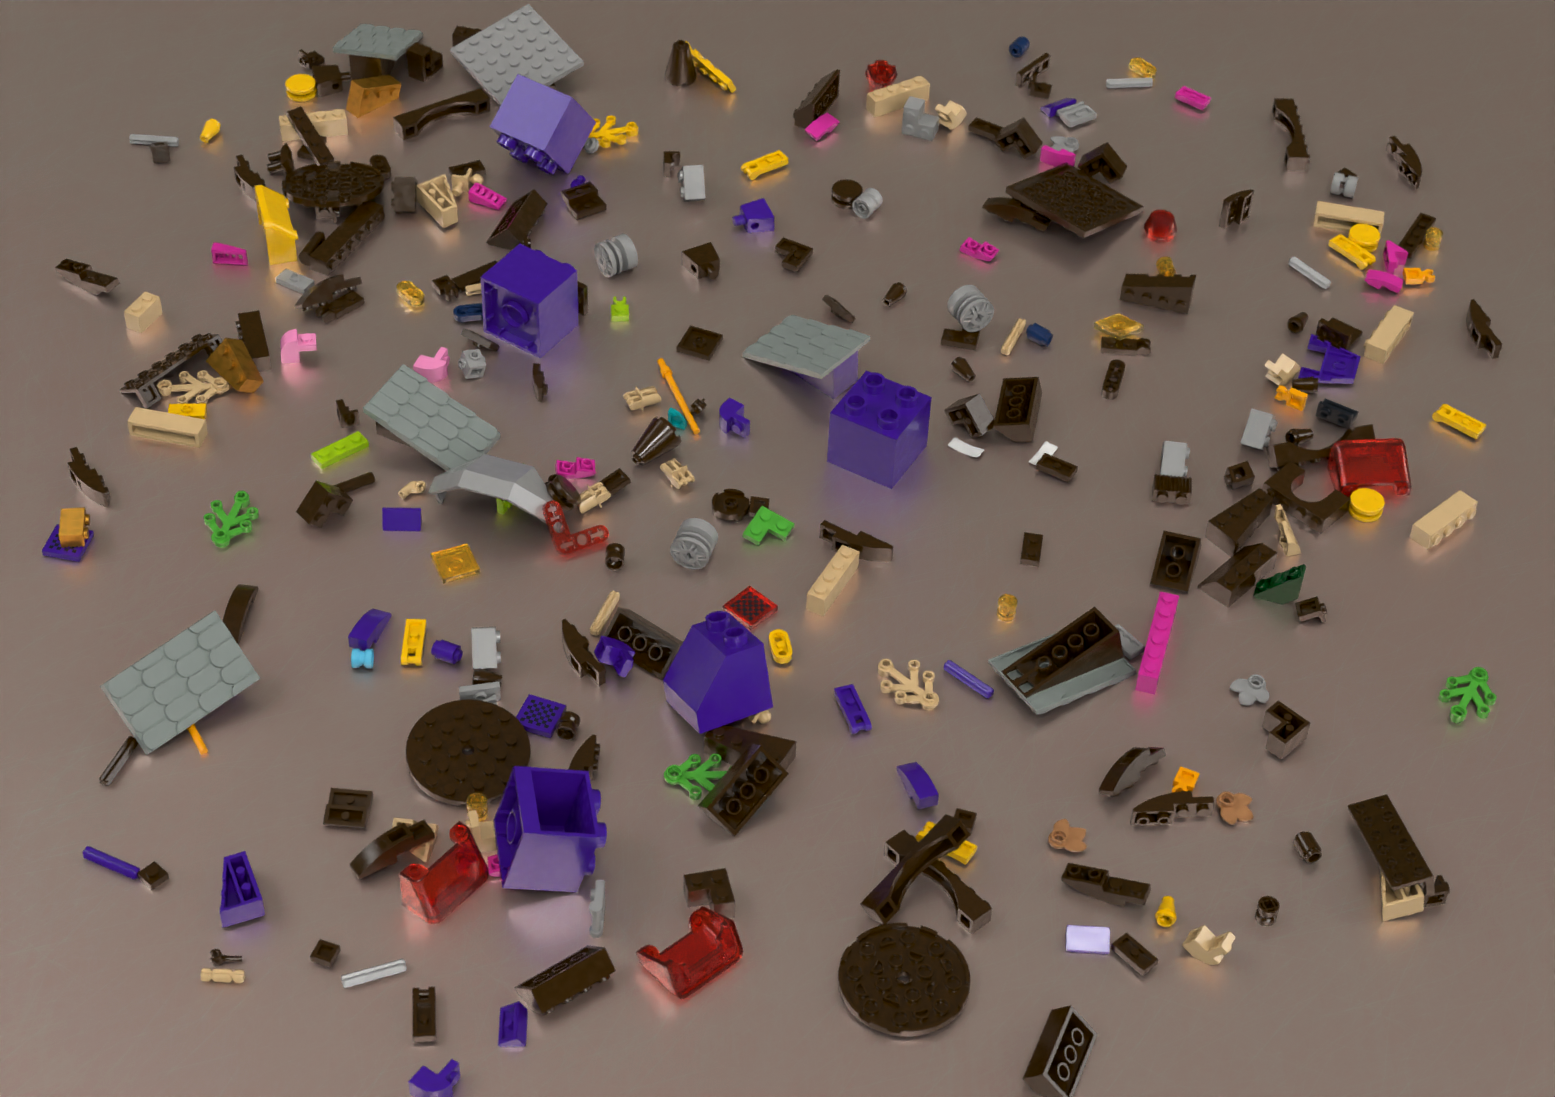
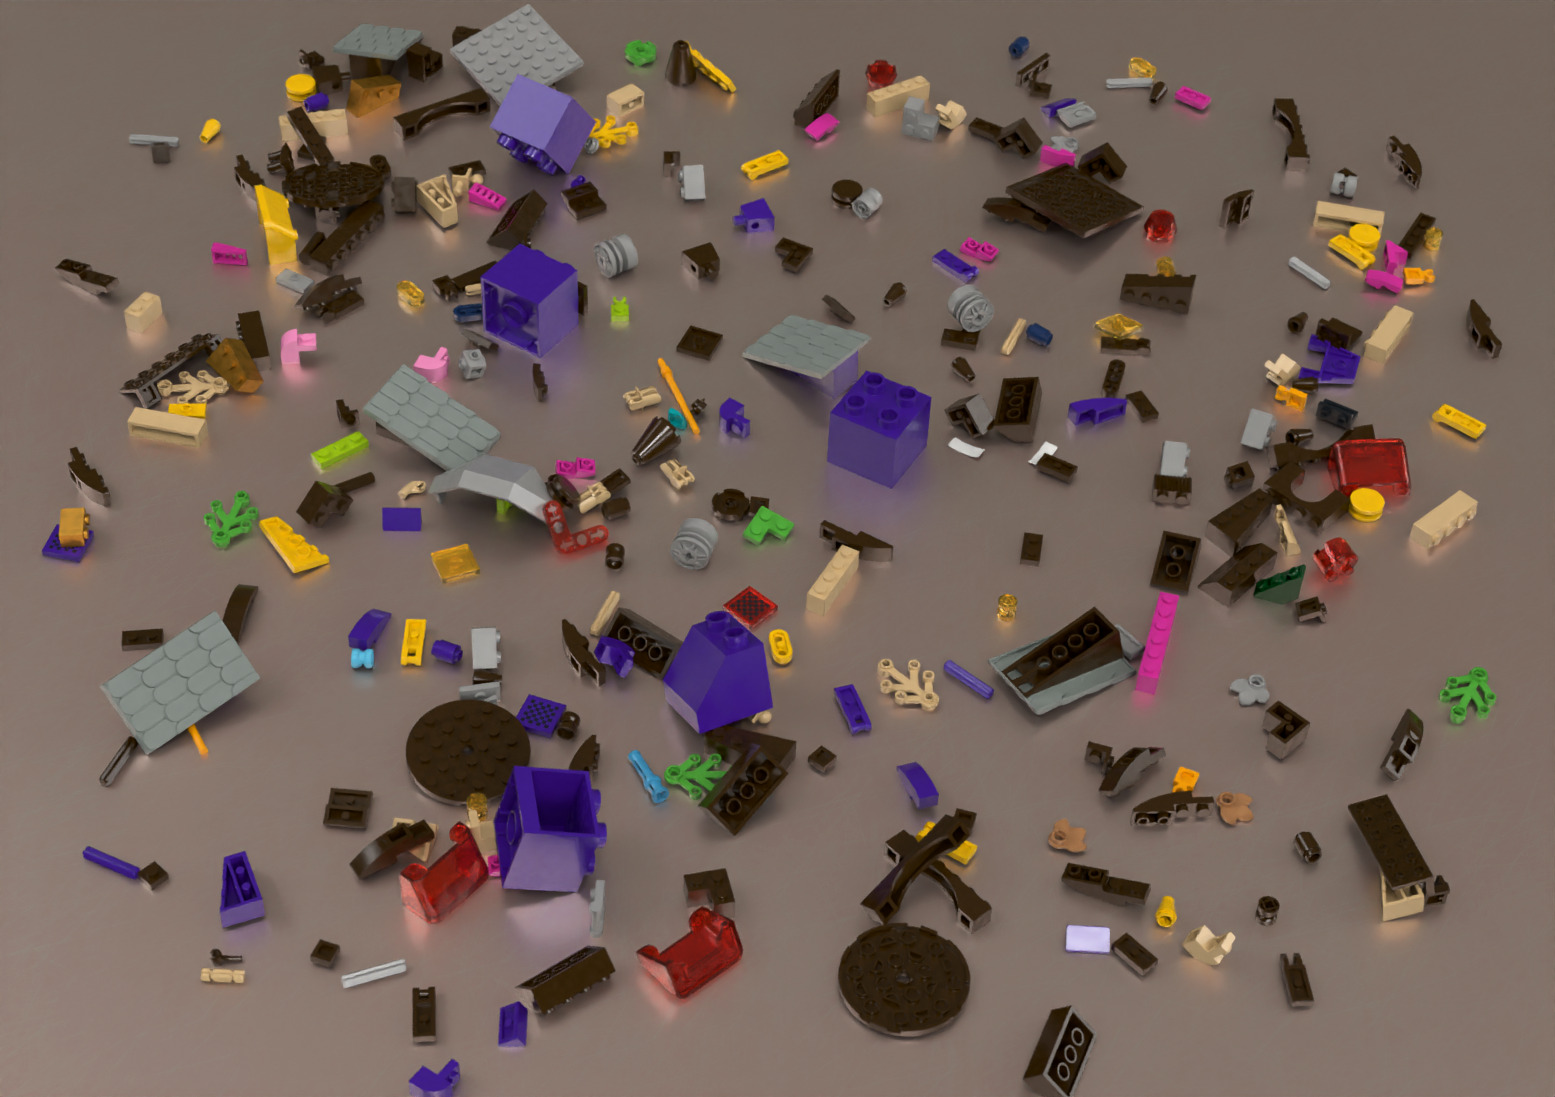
(142, 639): none -> dark brown plate
(290, 546): none -> yellow wing
(316, 102): none -> dark purple brick
(615, 508): none -> dark brown brick
(625, 100): none -> tan brick
(640, 52): none -> bright green plate
(651, 782): none -> dark azure pin
(822, 759): none -> dark brown plate
(955, 265): none -> dark purple plate
(1096, 410): none -> dark purple slope
(1099, 754): none -> dark brown bracket
(1141, 406): none -> dark brown plate
(1158, 91): none -> dark brown cone
(1296, 981): none -> dark brown hinge
(1335, 559): none -> clear red brick
(1405, 745): none -> dark brown slope

